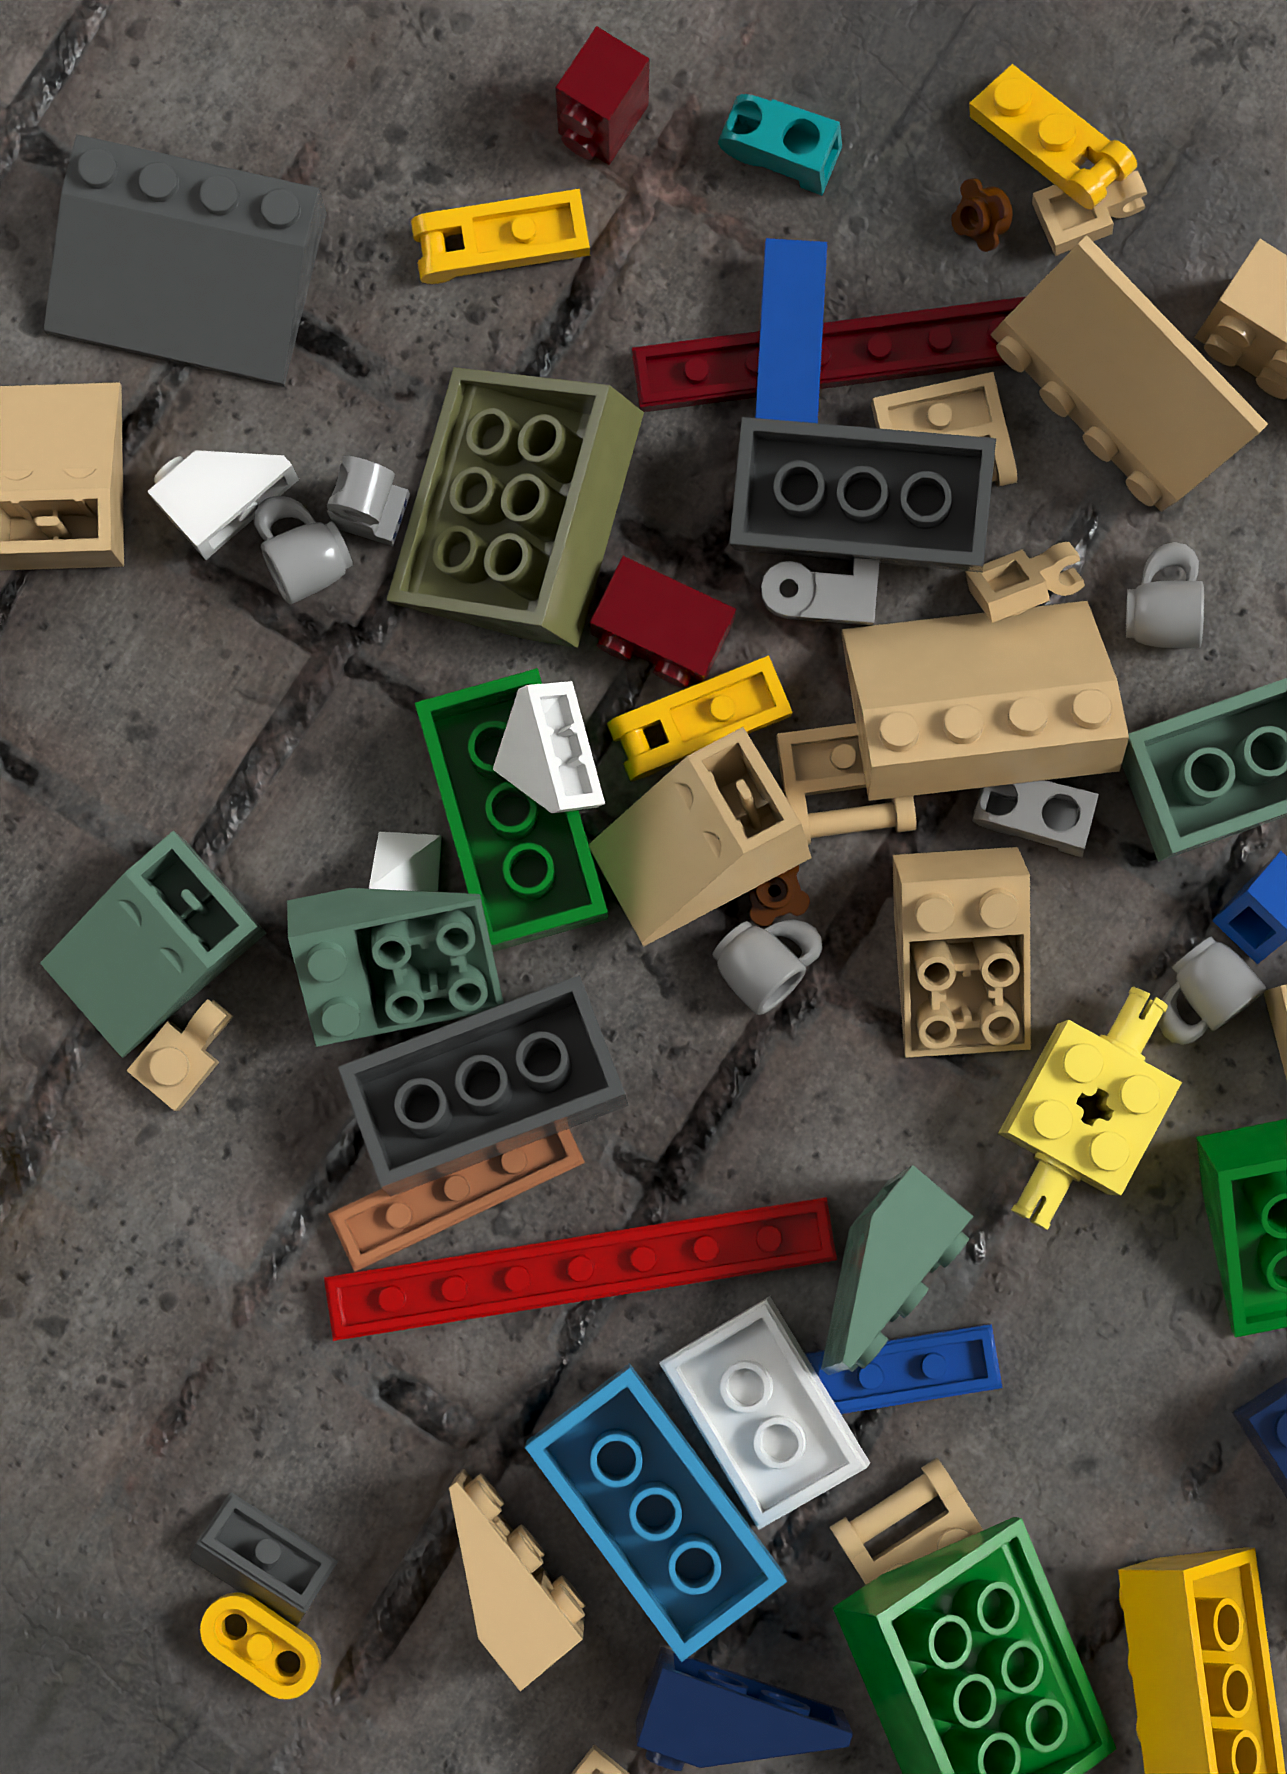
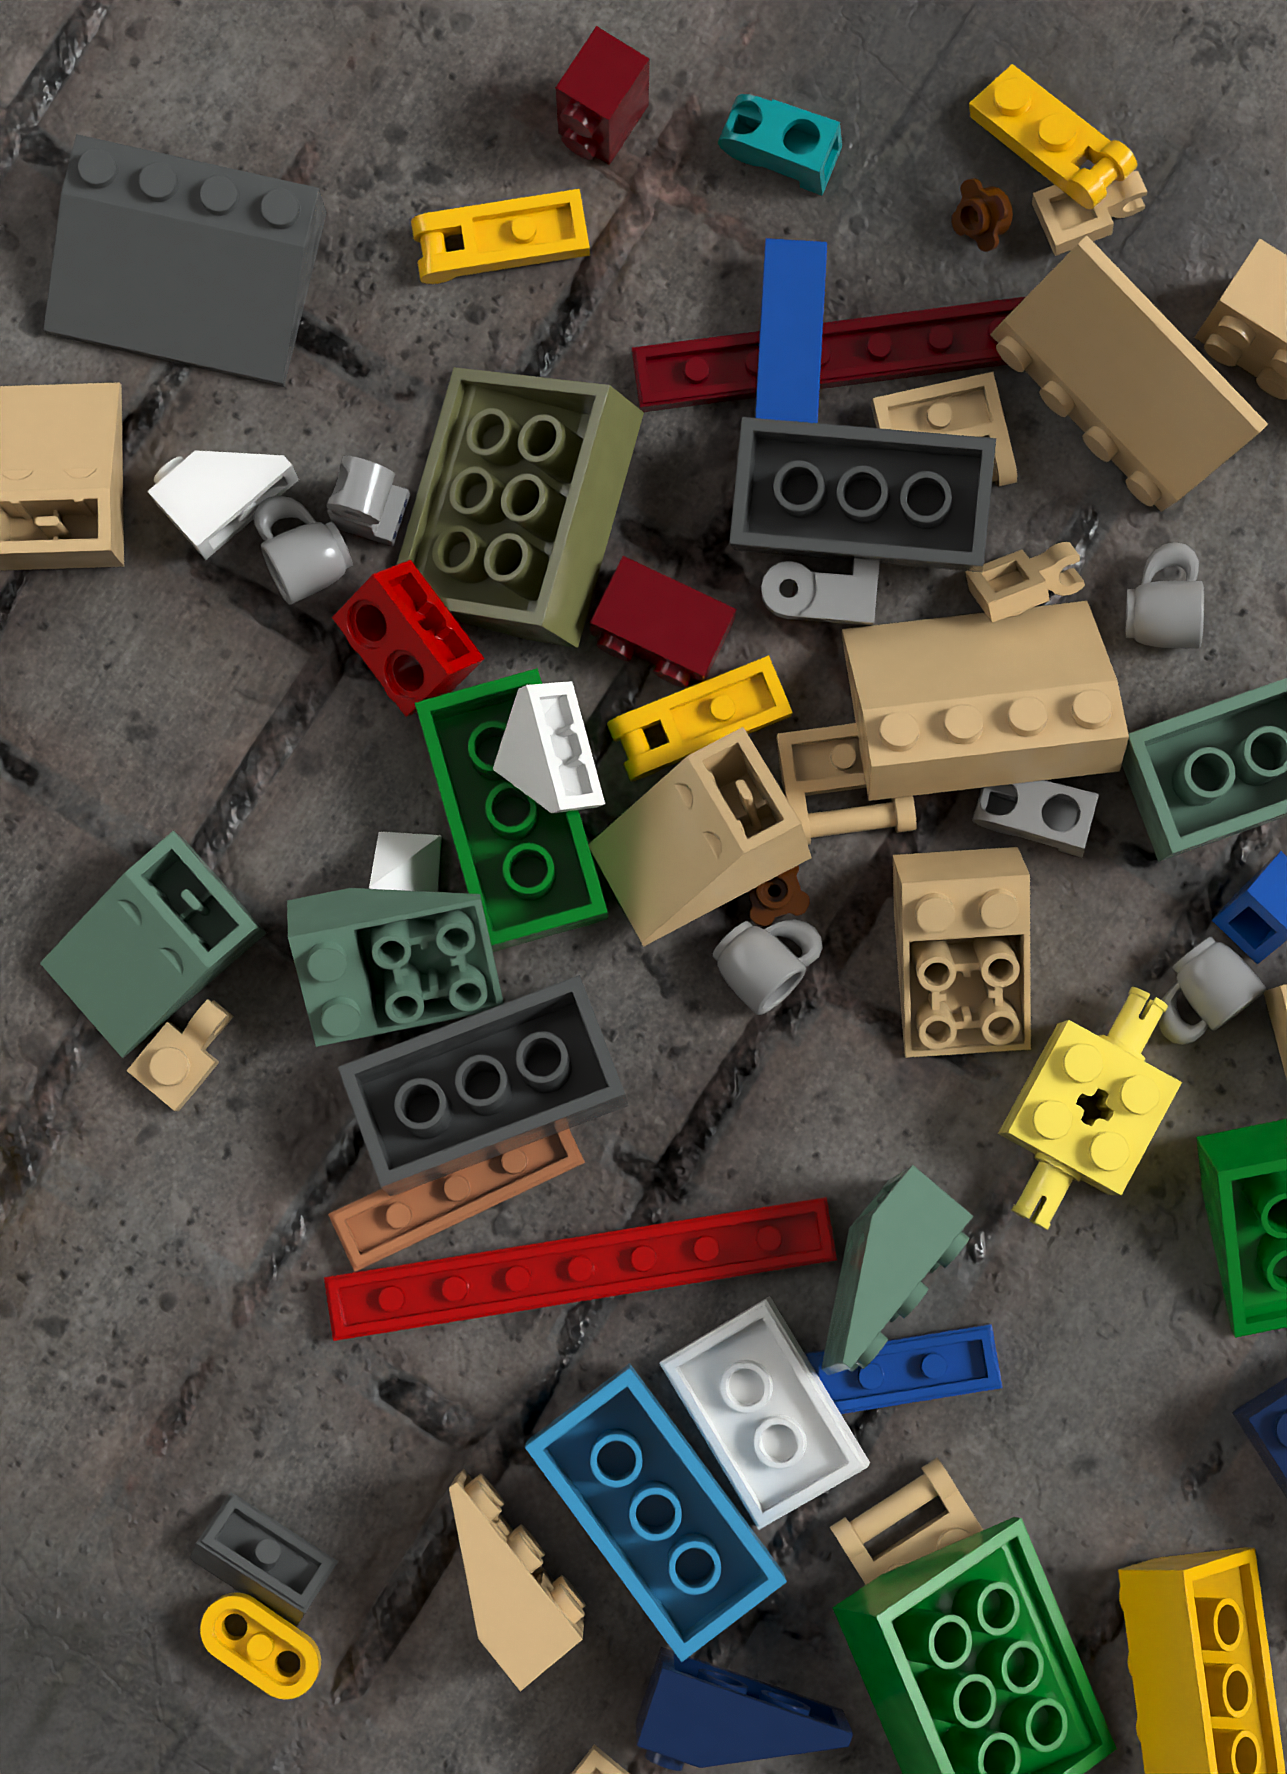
(407, 636): none -> red brick

